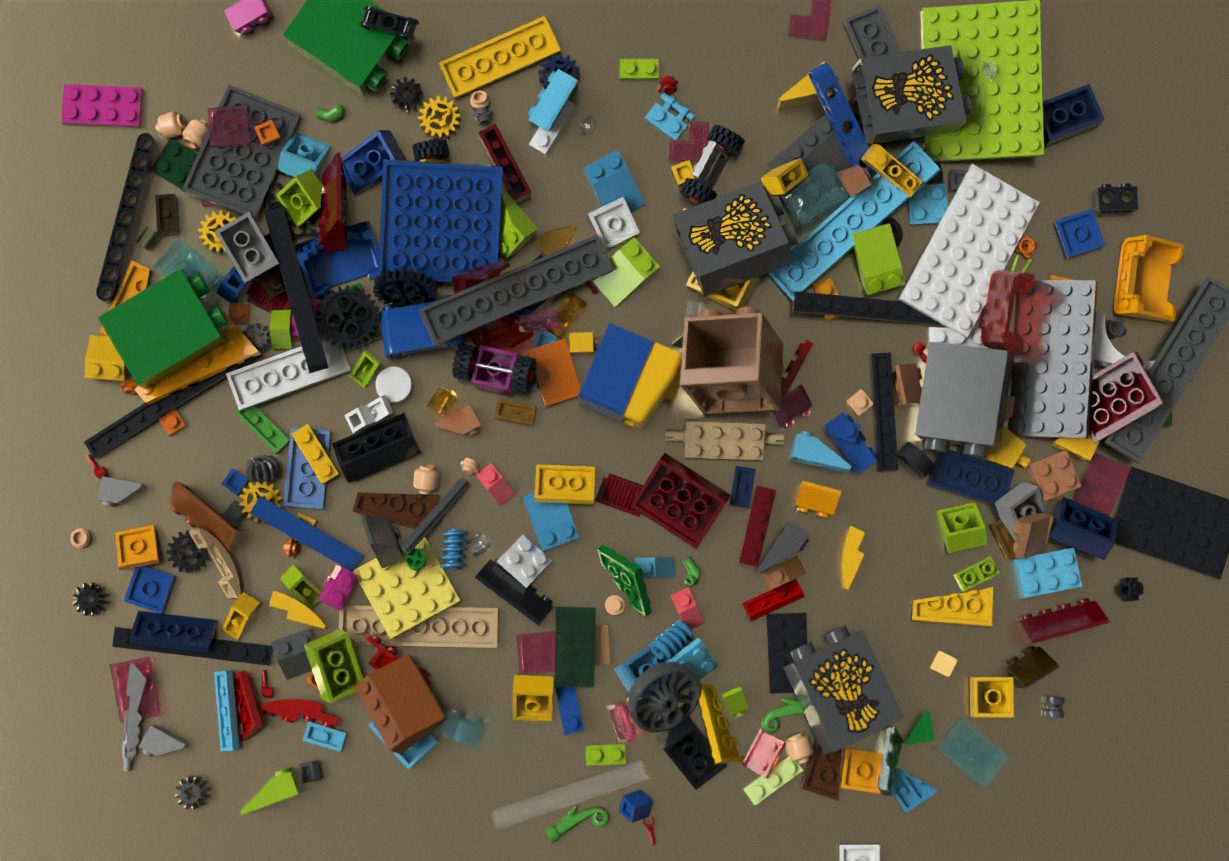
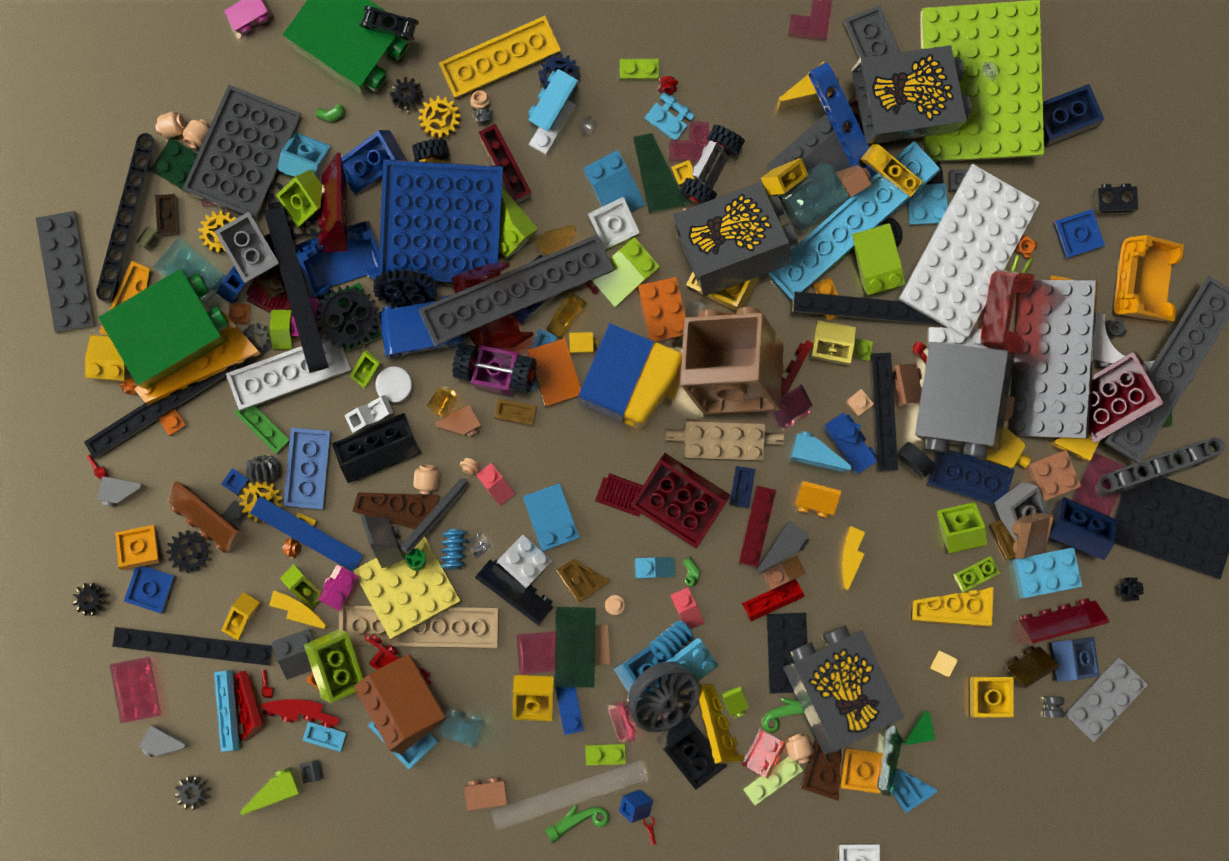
(65, 271): none -> dark grey plate
(80, 538): light nougat plate -> none
(102, 105): dark pink plate -> none
(132, 718): light grey sword -> none
(173, 631): dark blue plate -> none
(228, 126): clear pink plate -> none
(230, 581): tan slope -> none
(267, 133): orange plate -> none
(315, 454): yellow plate -> none
(485, 794): none -> nougat brick
(541, 320): clear pink plate -> none
(564, 484): yellow plate -> none
(581, 580): none -> pearl gold wing
(627, 578): green plate -> none
(657, 180): none -> clear green wing
(662, 309): none -> orange brick
(833, 343): none -> light yellow slope
(862, 349): none -> lime plate
(972, 753): clear light blue brick -> none
(1075, 659): none -> medium blue slope
(1105, 699): none -> light grey plate
(1159, 467): none -> dark grey beam

